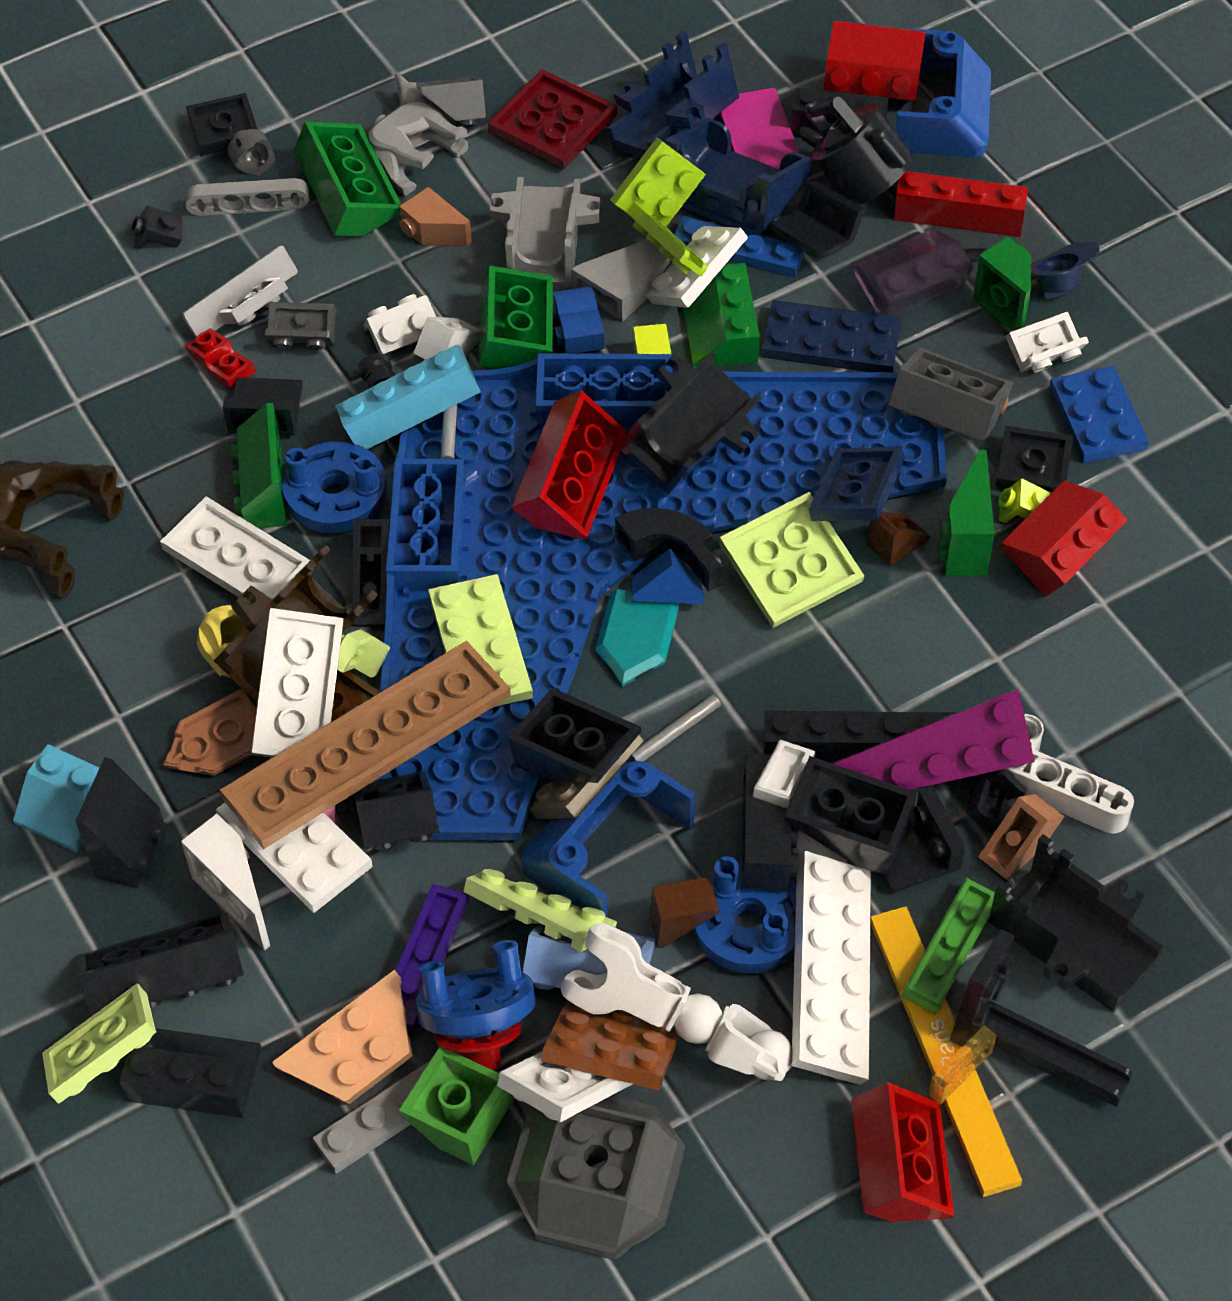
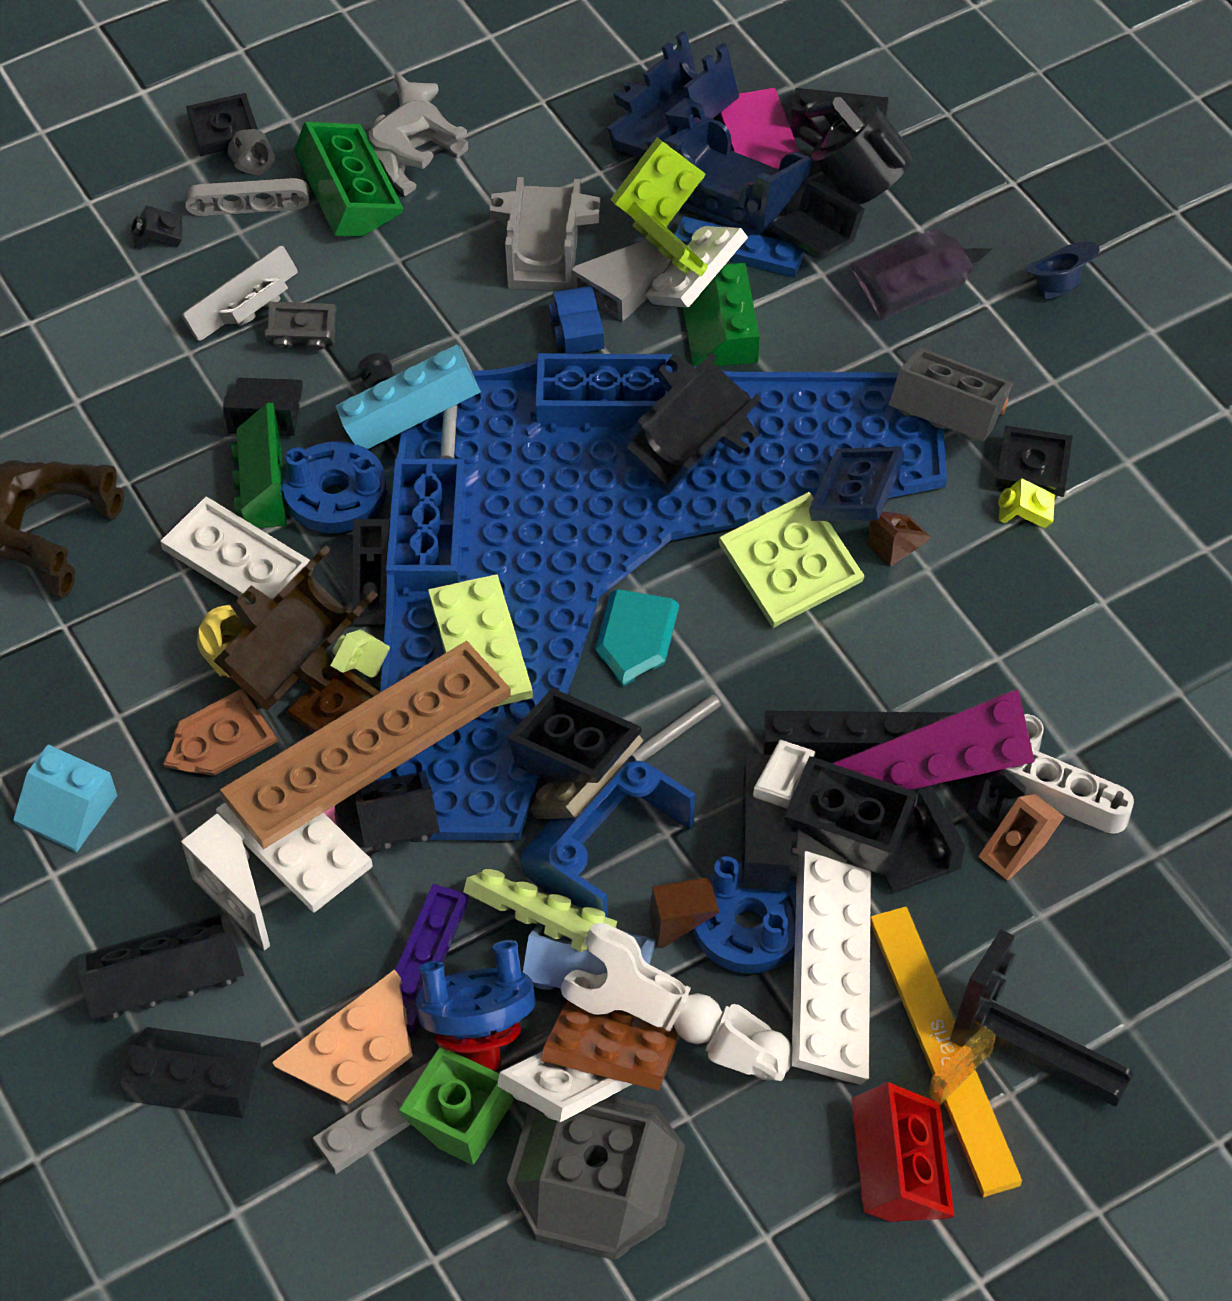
(98, 1043): yellowish green plate -> none
(119, 827): black slope -> none
(219, 358): red slope -> none
(295, 679): white plate -> none
(399, 325): white bracket -> none
(434, 221): nougat slope -> none
(444, 333): white slope -> none
(457, 97): dark grey slope -> none
(514, 317): green slope -> none
(552, 119): dark red plate -> none
(570, 467): red slope -> none
(651, 339): neon yellow brick -> none
(659, 529): black arch -> none
(667, 581): blue slope -> none
(831, 337): dark blue plate -> none
(874, 60): red slope -> none
(950, 946): bright green tile -> none
(953, 123): blue windscreen -> none
(960, 203): red slope -> none
(969, 527): green slope -> none
(1004, 283): green slope -> none
(1044, 342): white bracket -> none
(1062, 535): red slope -> none
(1076, 927): black piece -> none
(1098, 414): blue plate -> none

